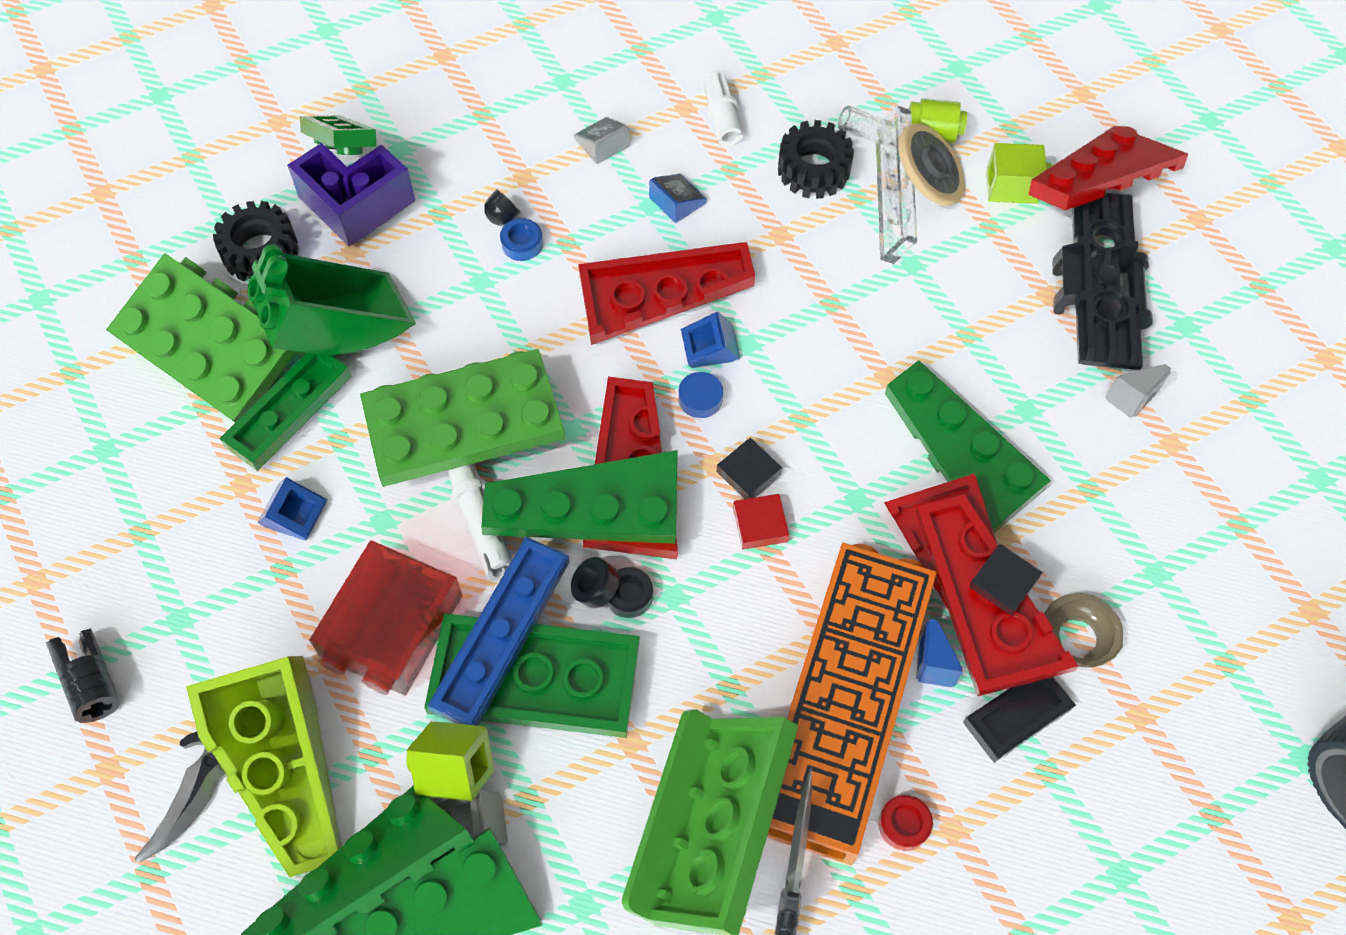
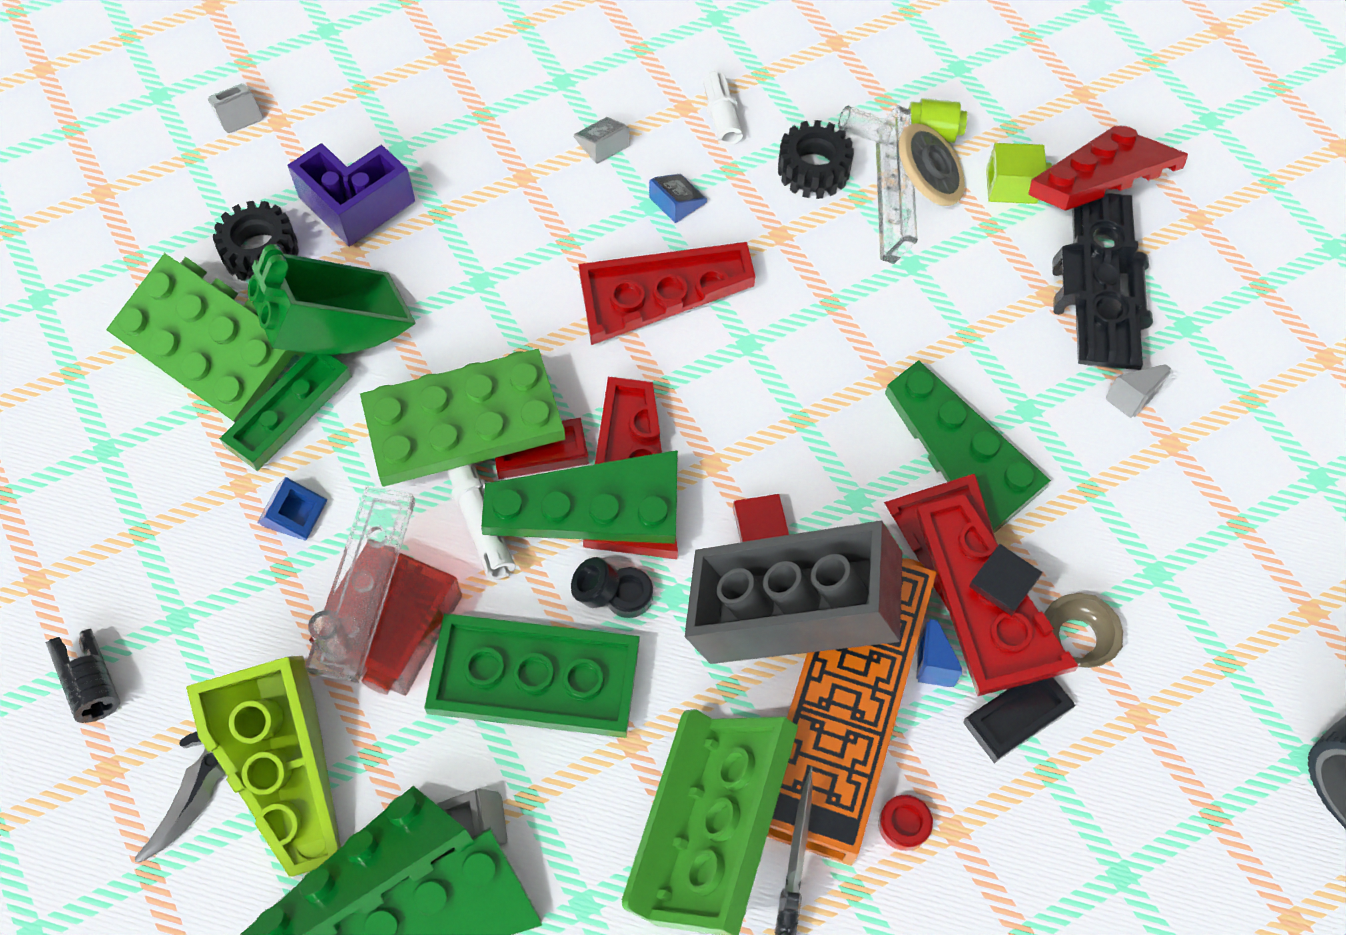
(235, 108): none -> light grey slope
(338, 133): green plate -> none
(360, 585): none -> clear piece
(450, 760): lime brick -> none
(499, 634): blue tile -> none
(500, 209): black hinge -> none
(521, 239): blue tile -> none
(548, 457): none -> red tile
(700, 395): blue tile -> none
(710, 341): blue slope -> none
(749, 469): black tile -> none
(796, 594): none -> dark grey brick

